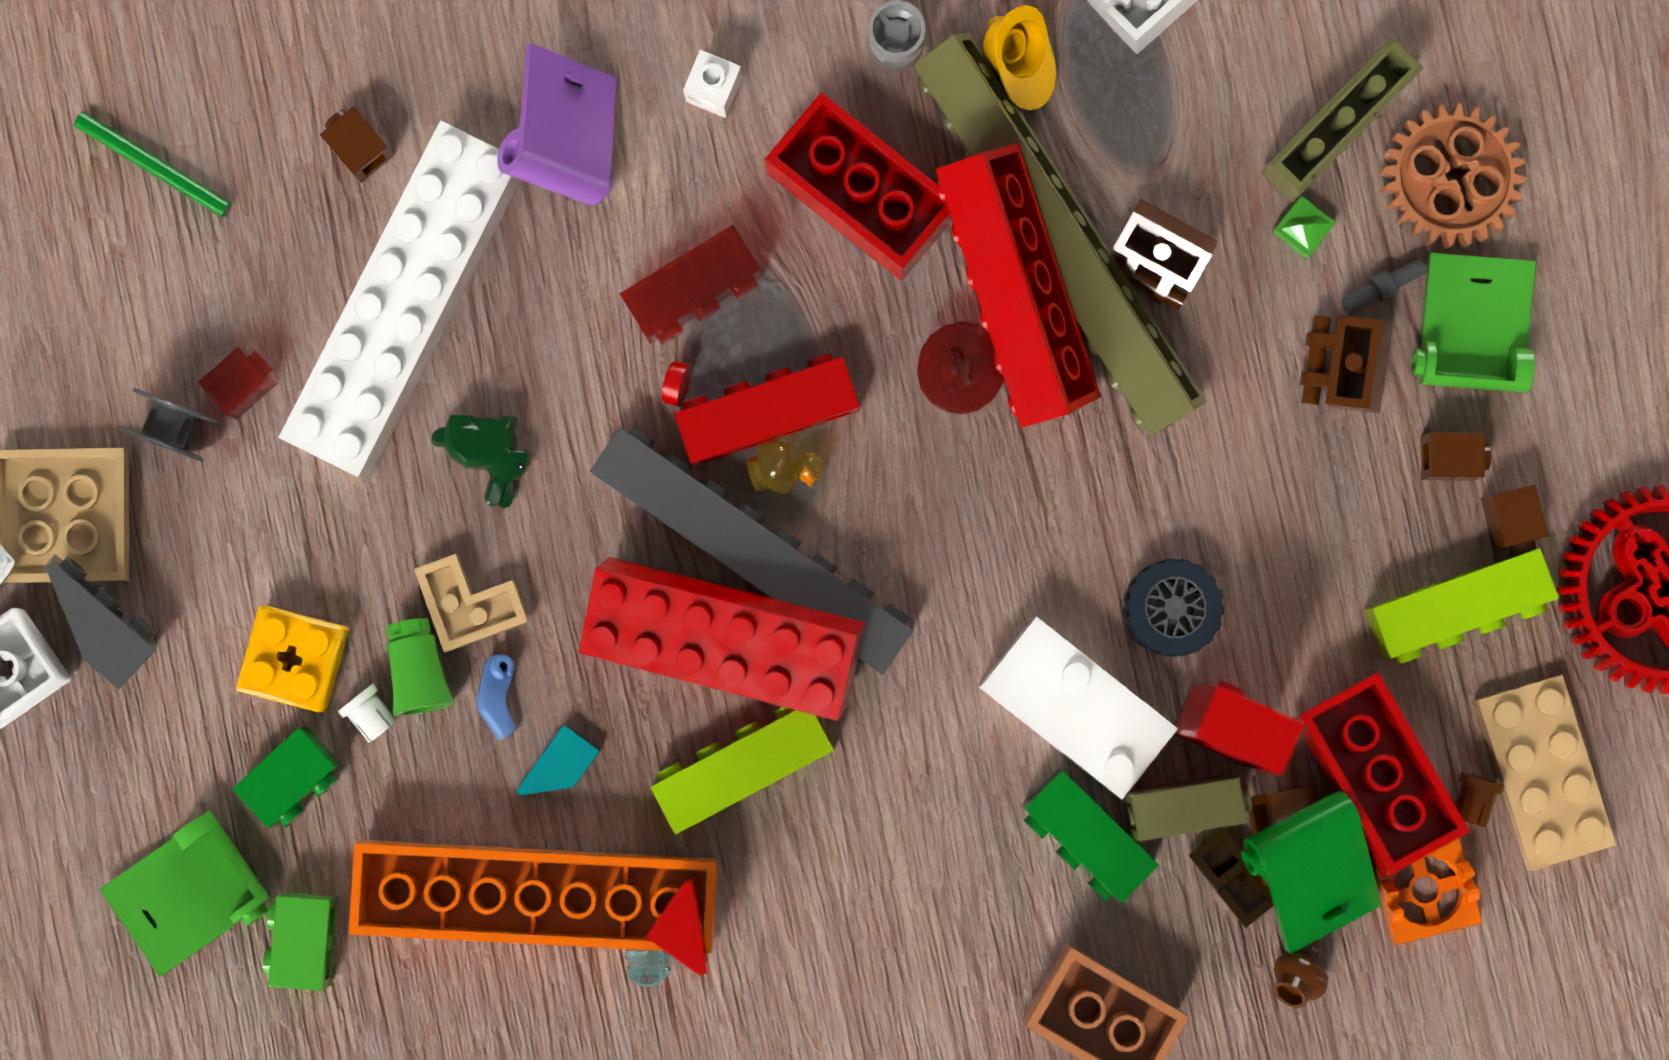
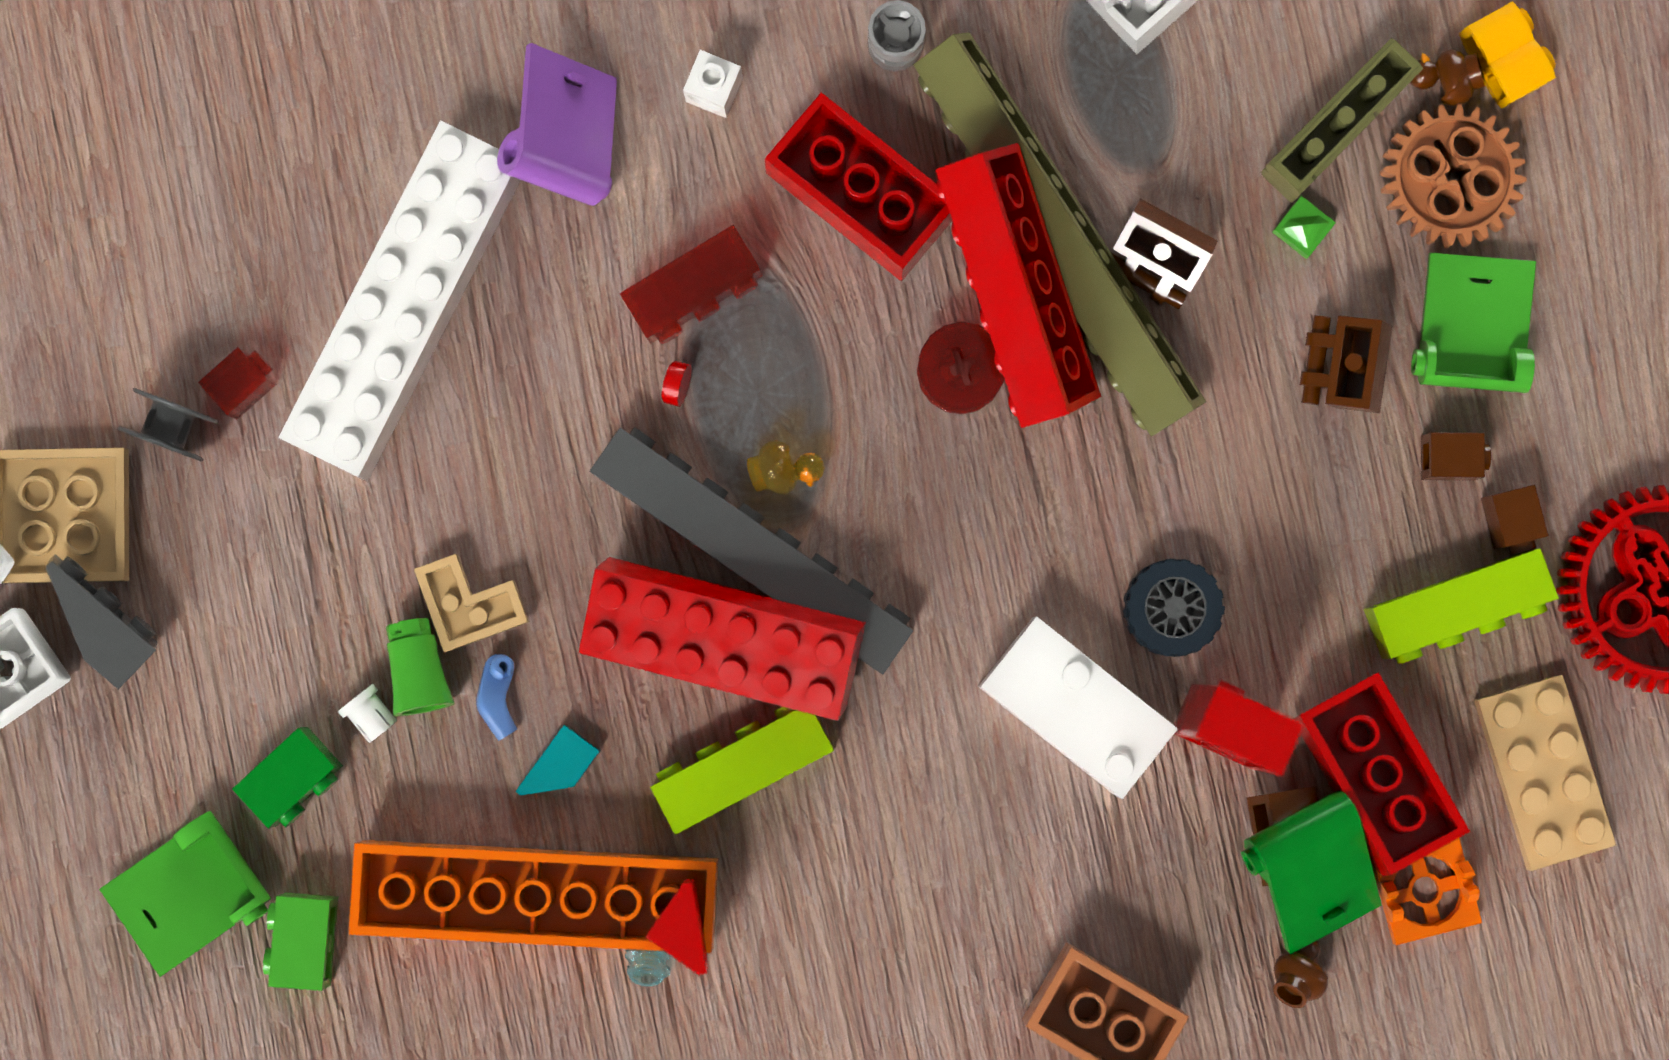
(152, 164): green bar -> none
(268, 675): yellow brick -> none
(356, 143): reddish brown brick -> none
(486, 446): dark green animal -> none
(766, 411): red brick -> none
(1022, 55): yellow piece -> none
(1088, 837): green brick -> none
(1186, 807): olive brick -> none
(1224, 869): dark brown slope -> none
(1383, 286): dark grey bar -> none
(1457, 75): none -> reddish brown animal
(1477, 798): reddish brown bush -> none
(1509, 54): none -> yellow brick

